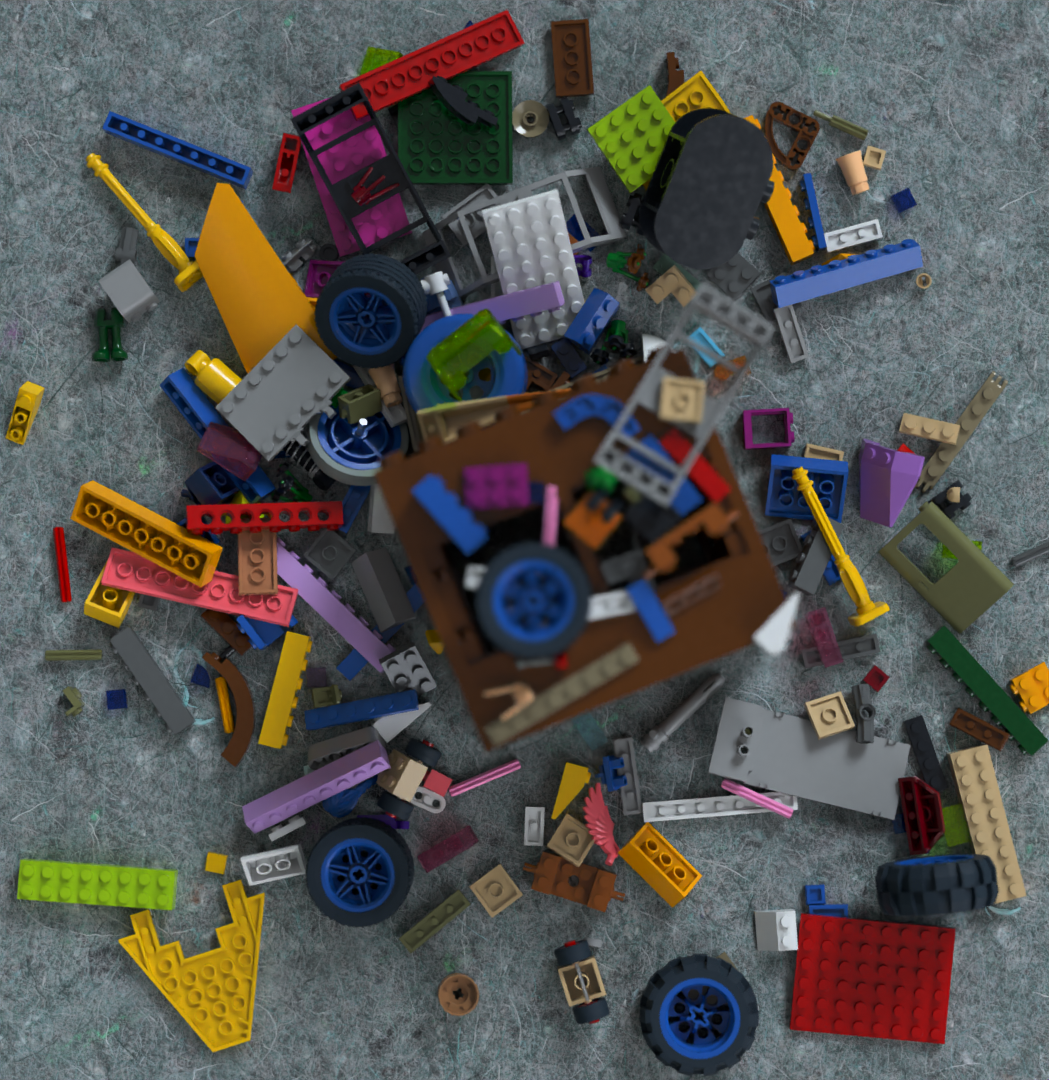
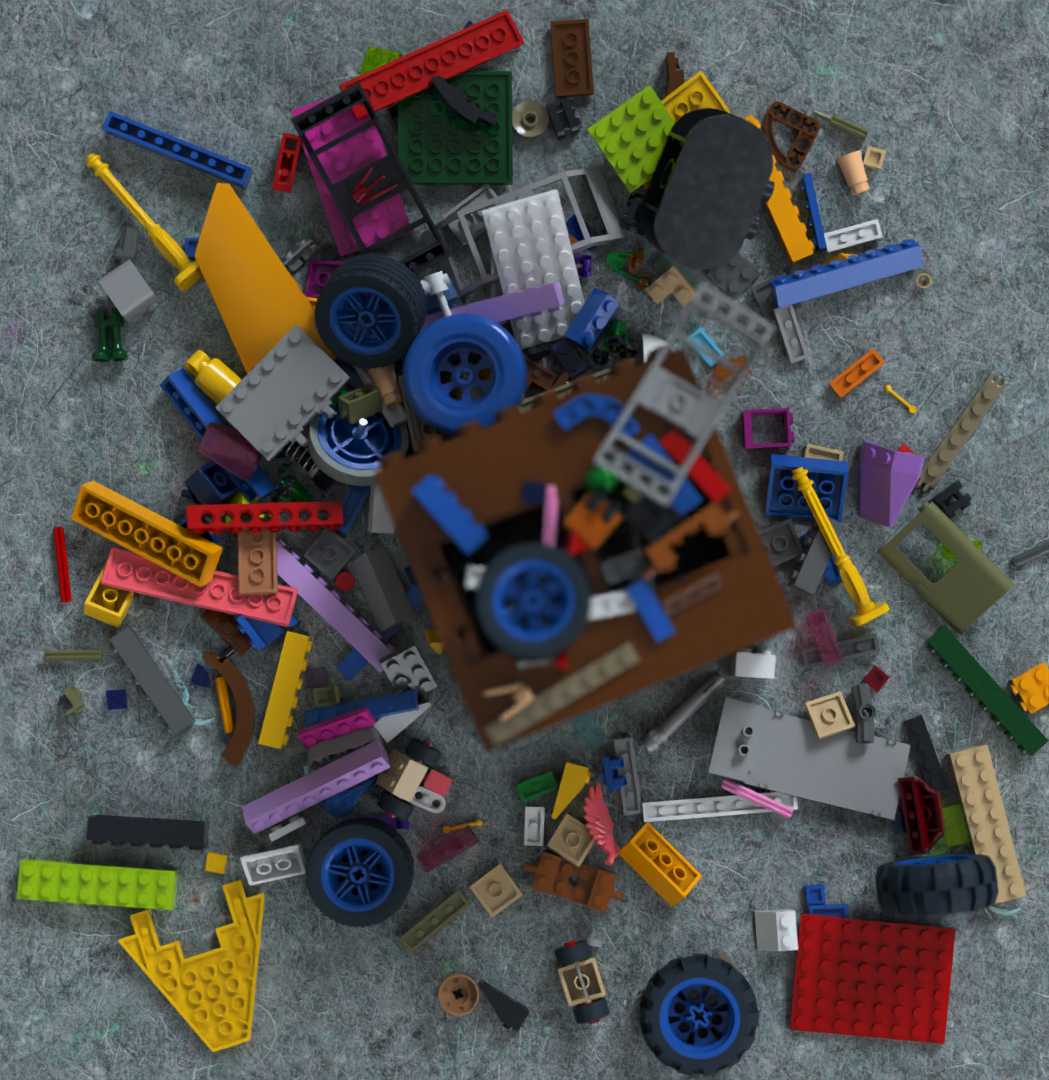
(24, 412): yellow slope -> none
(148, 830): none -> black brick
(336, 727): none -> dark pink plate
(345, 581): none -> red tile
(447, 417): tan plate -> none
(447, 829): none -> yellow hinge
(467, 348): clear neon green windscreen -> none
(484, 777): bright pink axle -> none
(496, 486): magenta plate -> none
(508, 1010): none -> black slope
(537, 786): none -> green plate
(573, 544): none -> red tile
(681, 400): tan tile -> none
(753, 664): none -> white piece
(776, 630): white slope -> none
(856, 373): none -> orange plate
(903, 200): clear blue tile -> none
(912, 409): none -> yellow hinge
(929, 428): tan plate -> none
(953, 494): tan hinge -> none
(979, 729): reddish brown tile -> none

